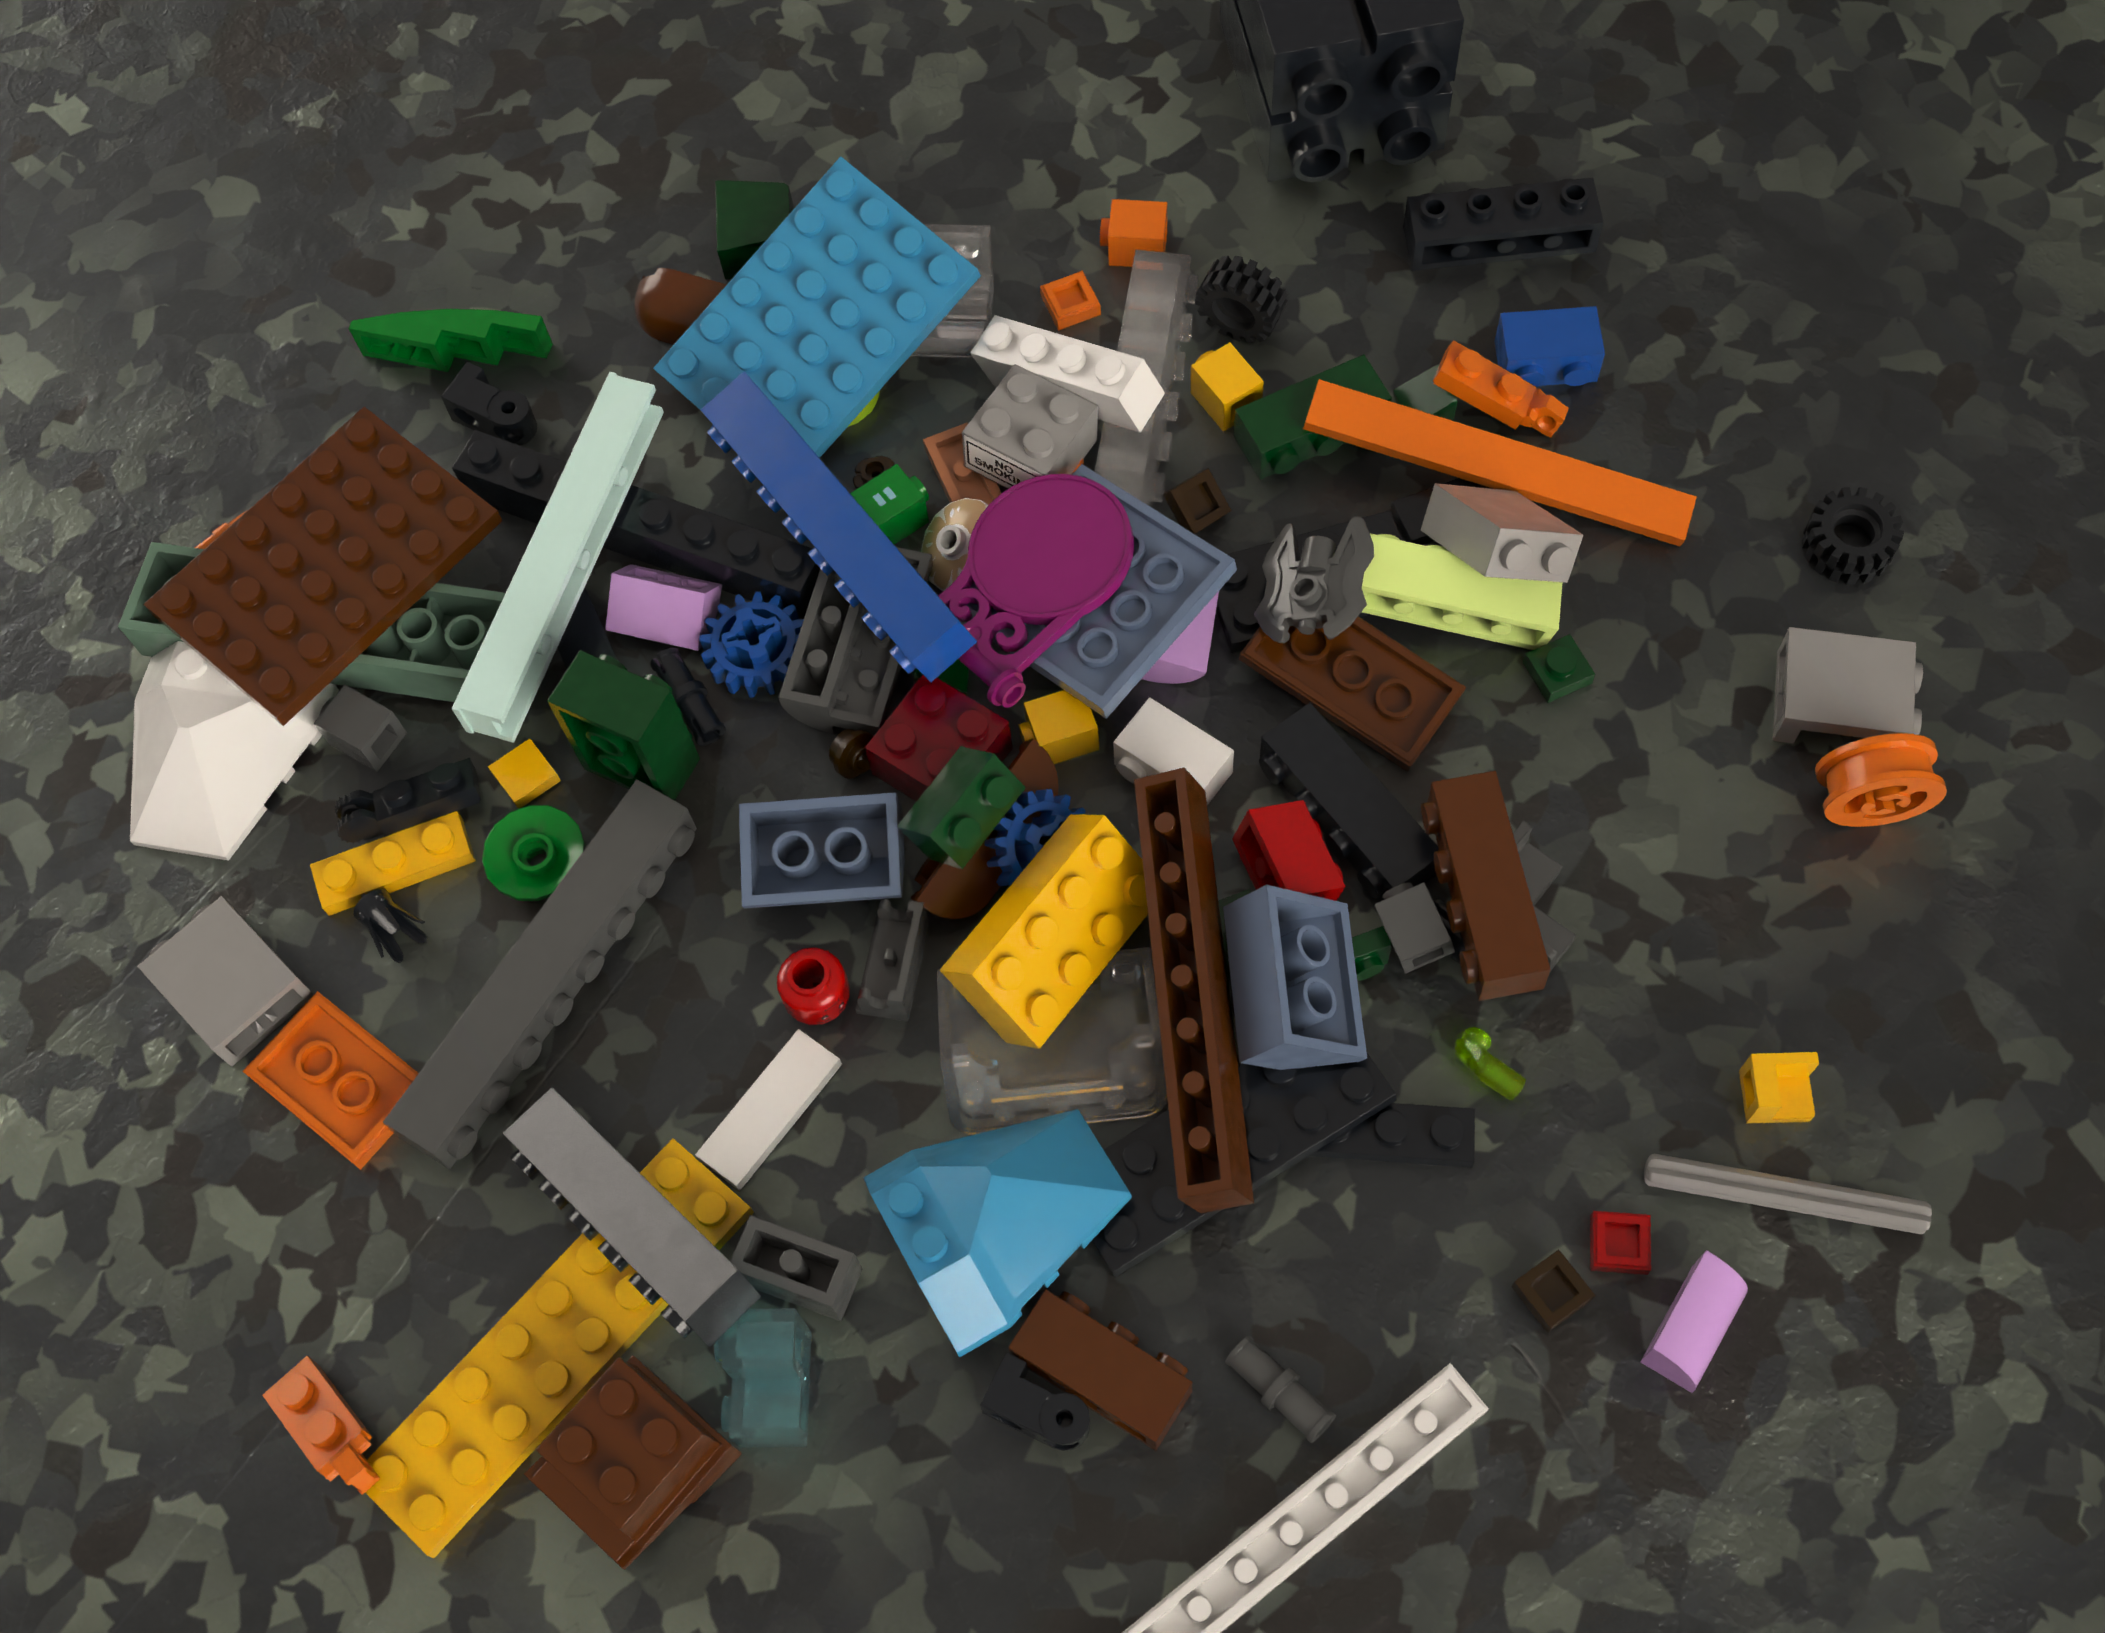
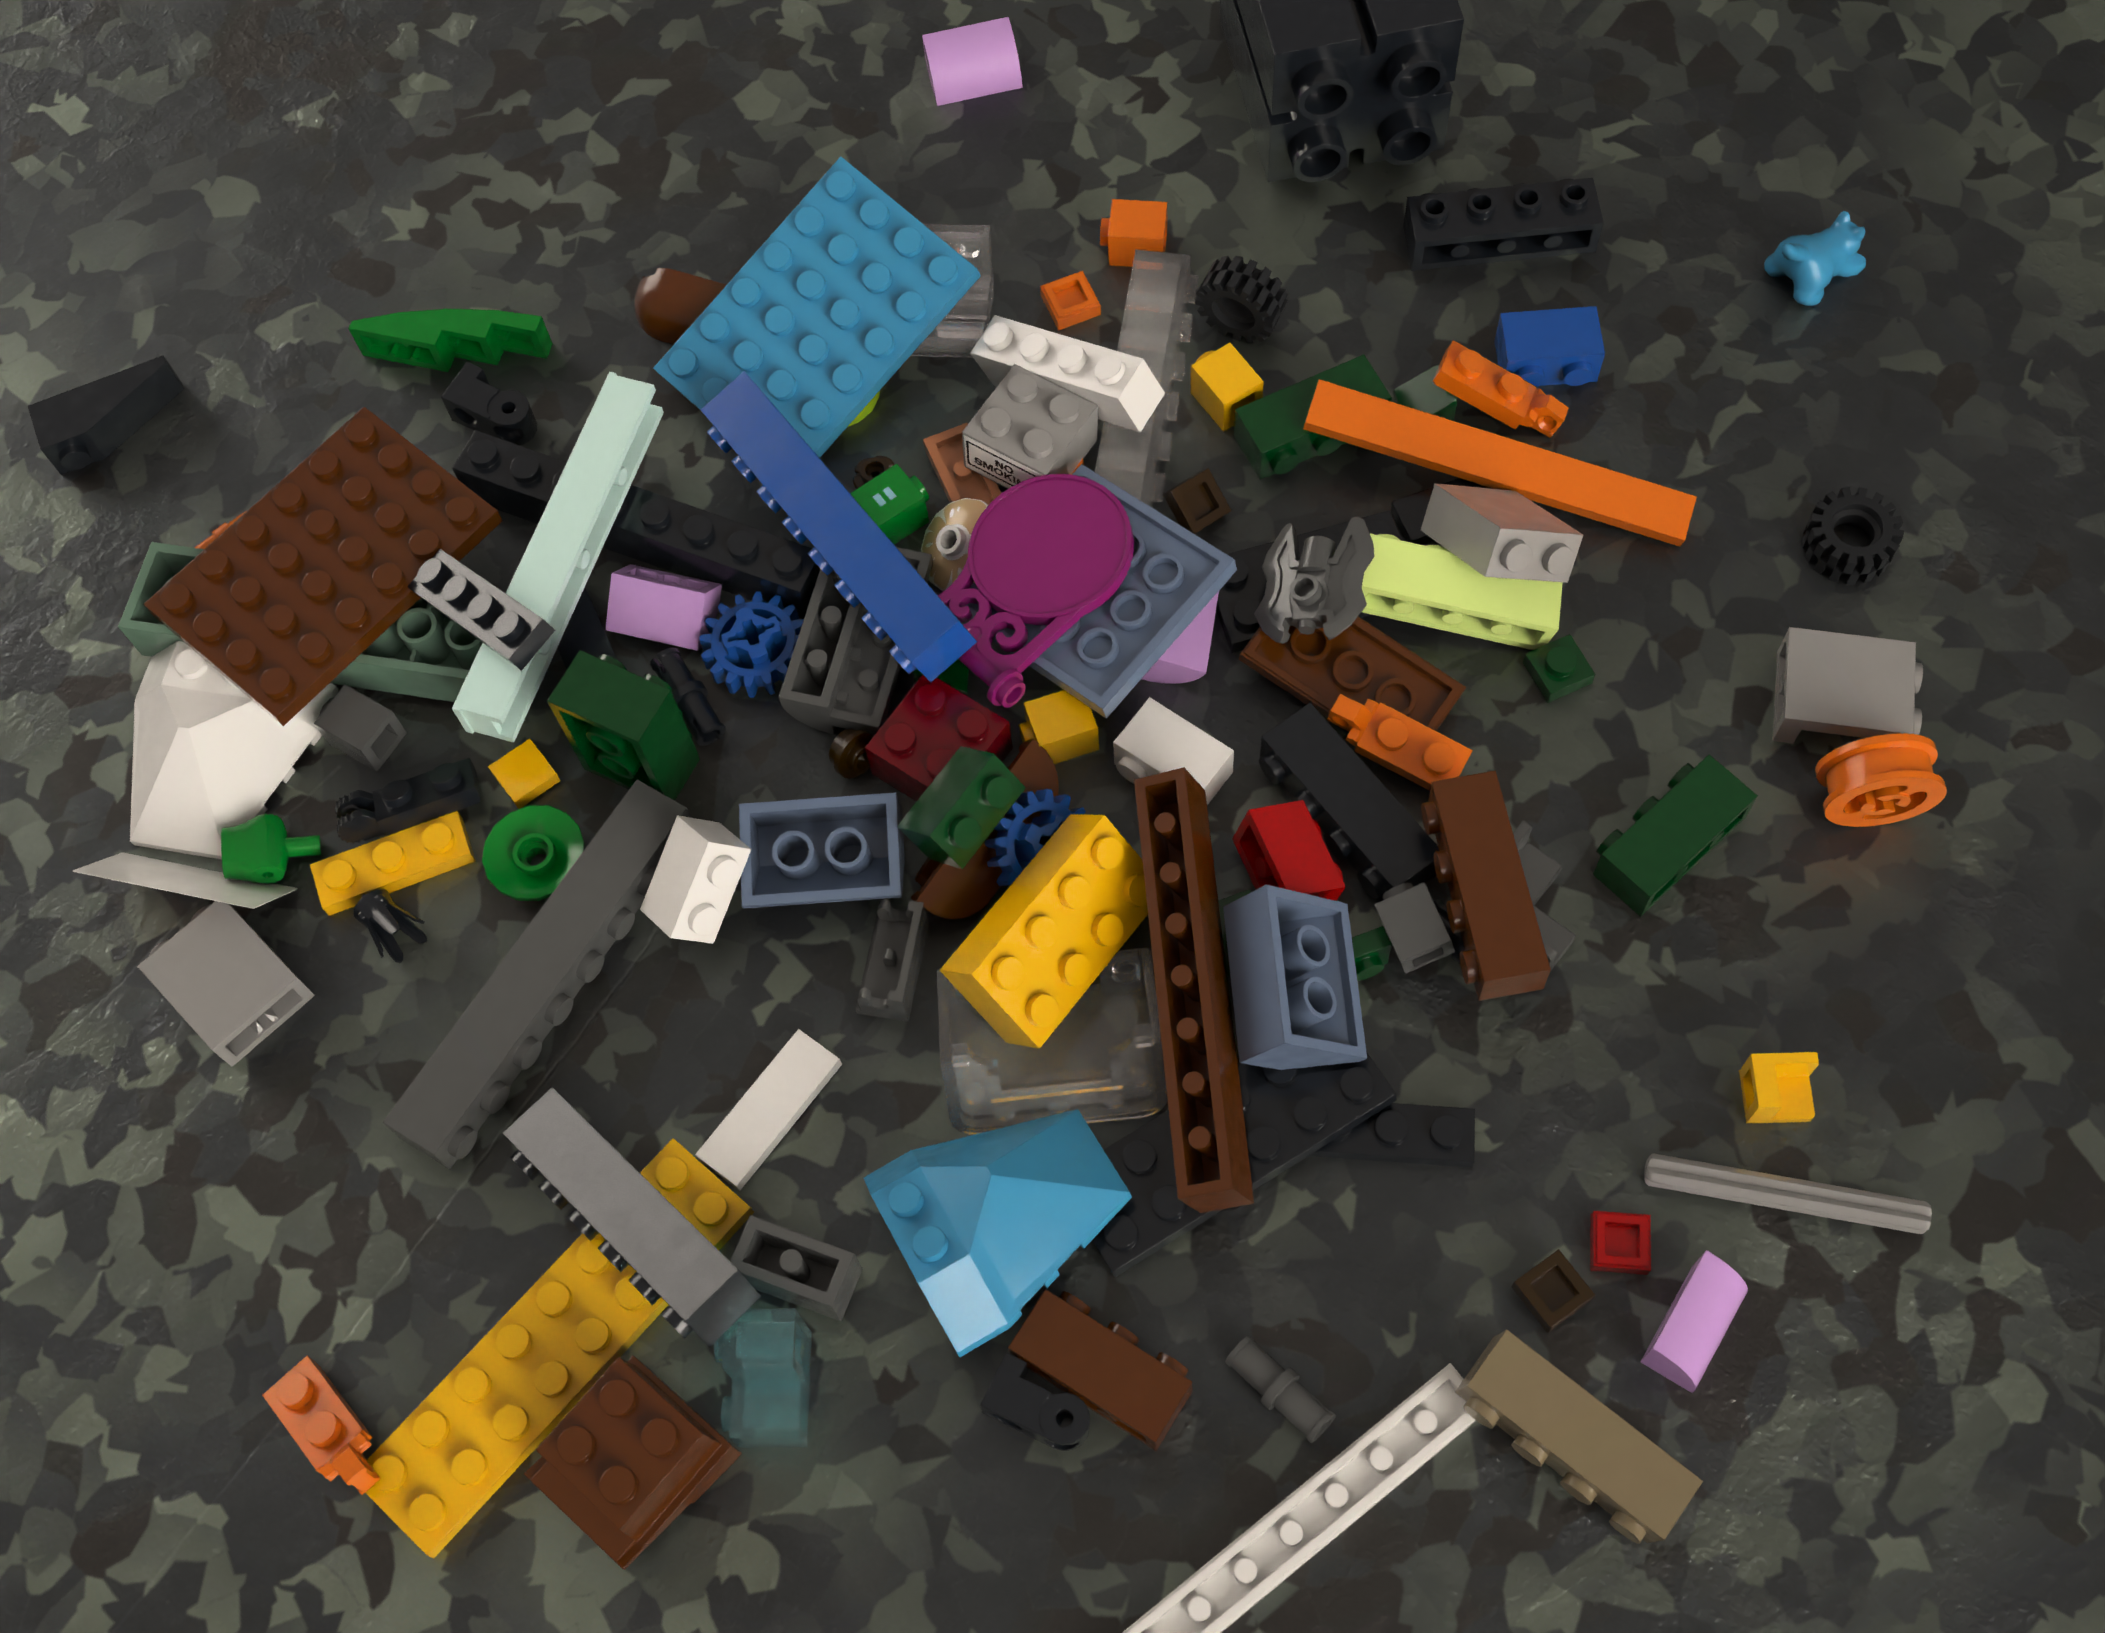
(103, 414): none -> black slope
(184, 880): none -> white sticker
(261, 849): none -> green piece
(334, 1078): orange tile -> none
(481, 609): none -> plate
(695, 879): none -> white brick
(746, 218): dark green torso -> none
(813, 986): red head -> none
(972, 61): none -> lavender brick
(1399, 741): none -> orange hinge
(1488, 1069): clear neon green arm -> none
(1578, 1438): none -> dark tan brick
(1672, 833): none -> dark green brick
(1817, 258): none -> dark azure animal

